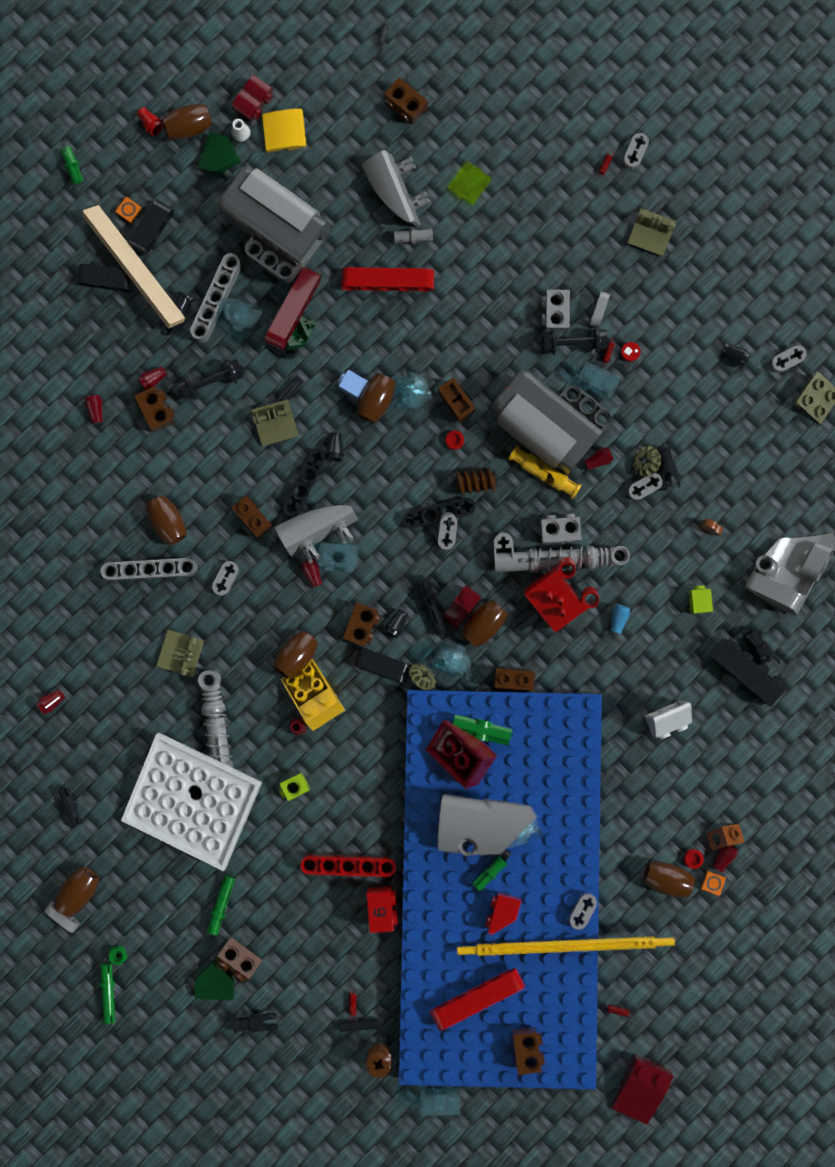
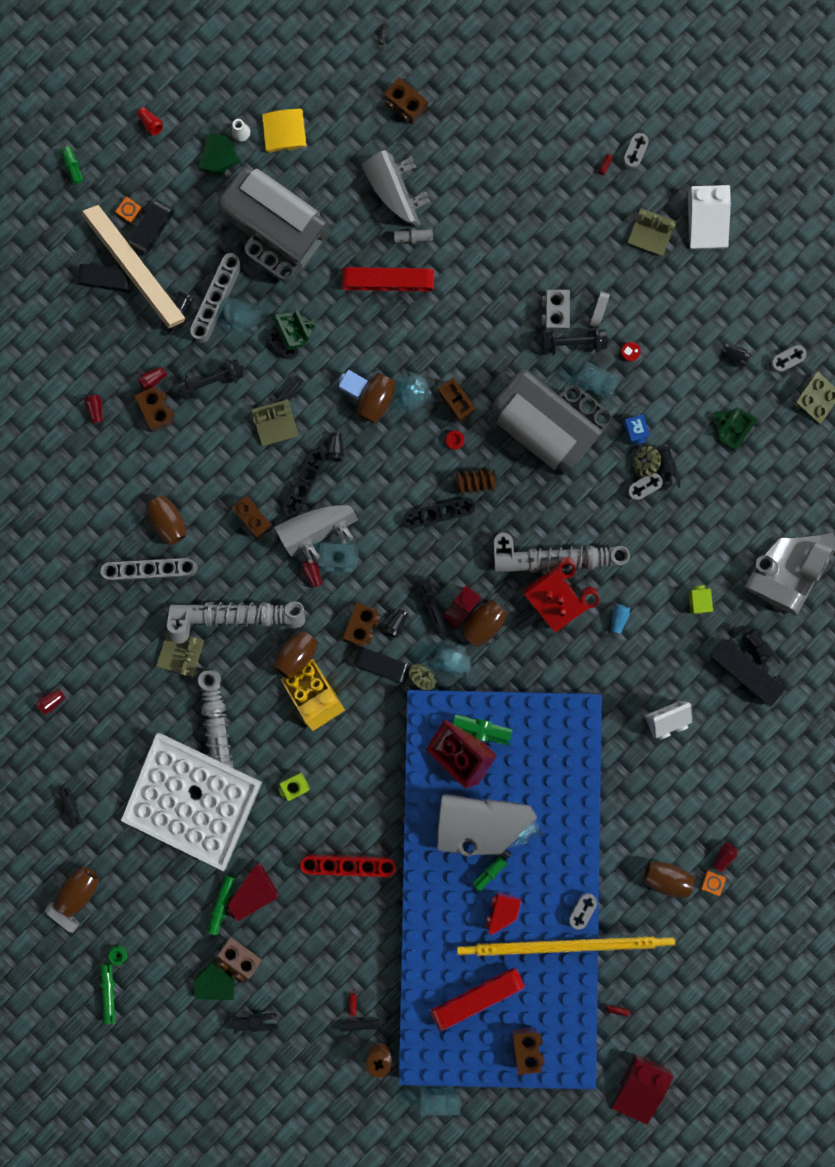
(186, 122): reddish brown piece -> none
(221, 576): light grey beam -> none
(231, 614): none -> light grey piece
(252, 99): dark red brick -> none
(253, 894): none -> dark red slope
(293, 308): dark red beam -> none
(303, 726): dark red cone -> none
(380, 909): red brick -> none
(451, 531): light grey beam -> none
(470, 183): clear neon green piece -> none
(514, 679): reddish brown brick -> none
(534, 464): yellow piece -> none
(561, 534): light grey brick -> none
(599, 458): dark red cone -> none
(607, 354): red piece -> none
(636, 429): none -> blue brick
(693, 858): red tile -> none
(709, 216): none -> white slope
(711, 527): dark orange tile -> none
(728, 836): dark orange bracket -> none
(734, 427): none -> dark green slope

